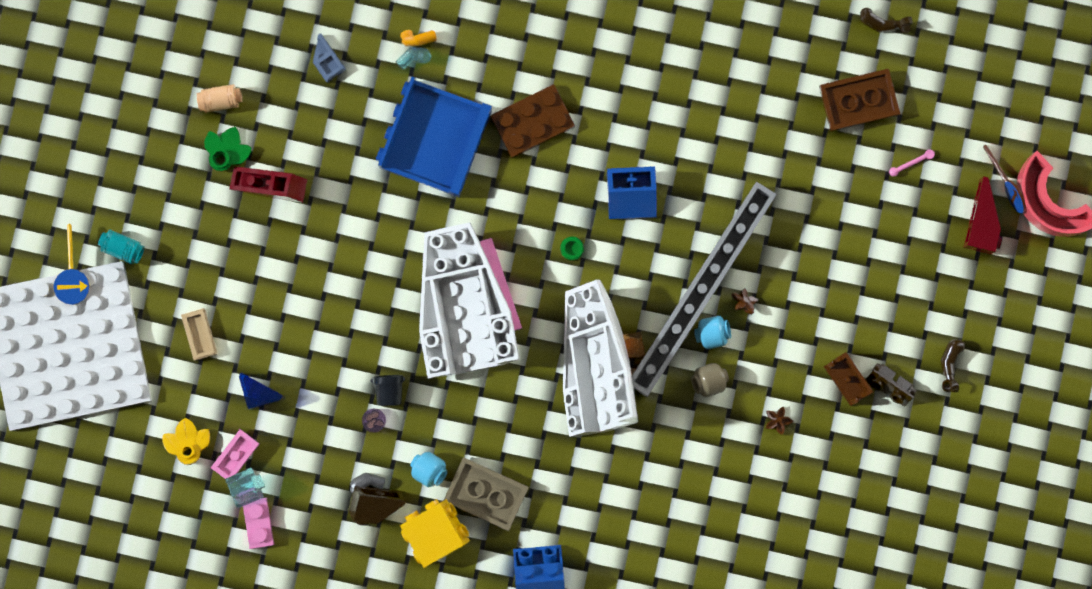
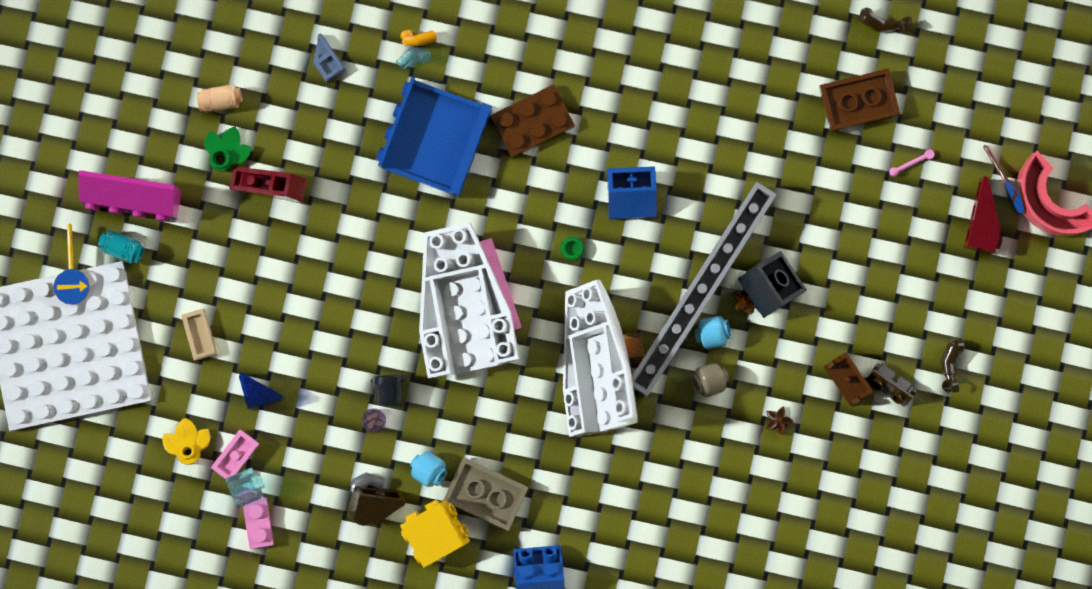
(128, 195): none -> dark pink slope
(772, 284): none -> black slope

